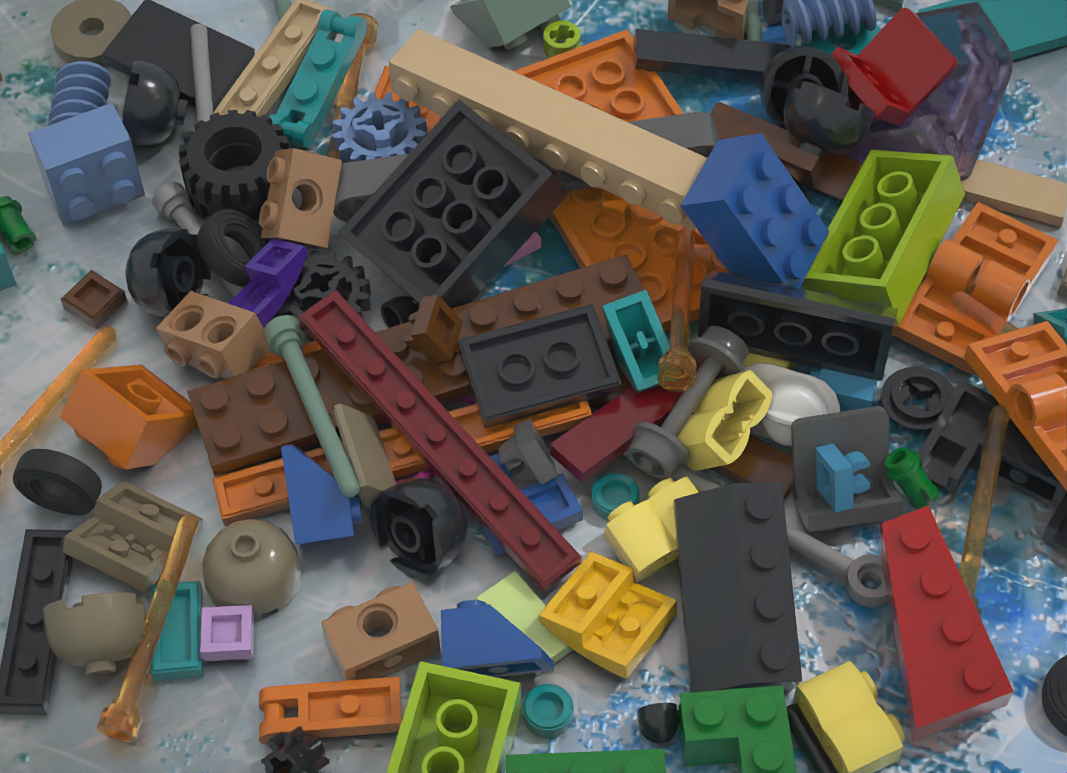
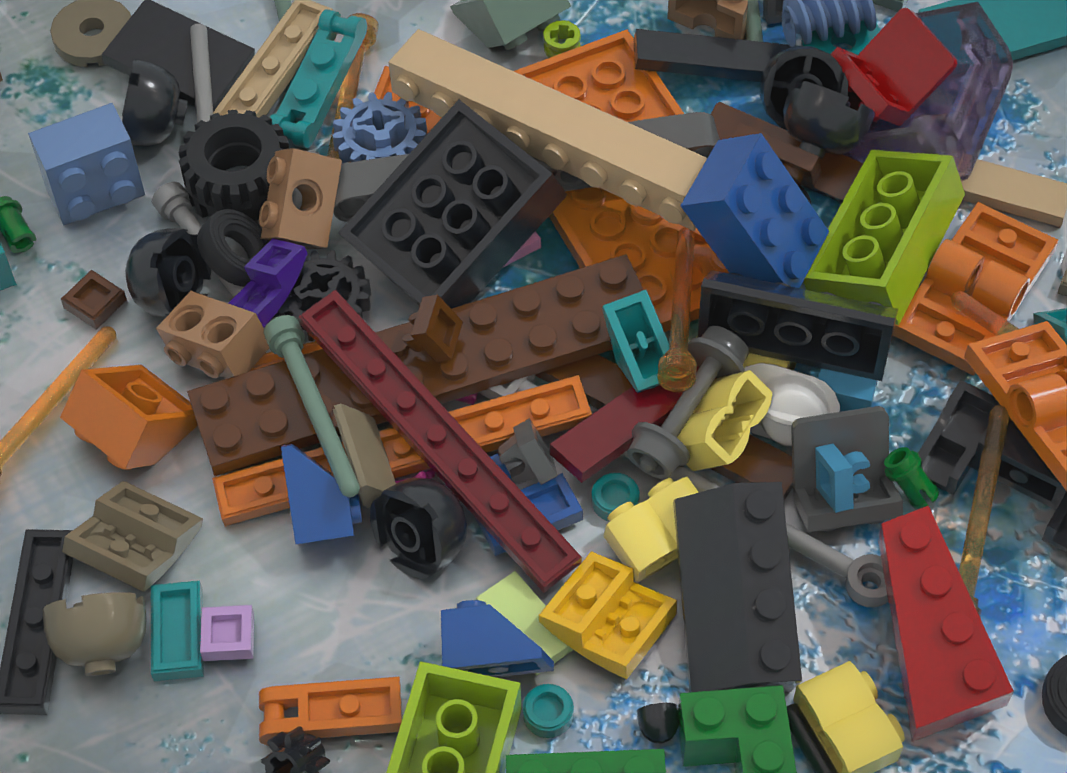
(57, 481): black tyre -> none
(79, 89): medium blue piece -> none
(122, 717): clear orange piece -> none
(252, 566): dark tan cylinder -> none
(397, 310): black hinge -> none
(410, 639): medium nougat brick -> none
(539, 365): black tile -> none
(922, 384): black gear -> none

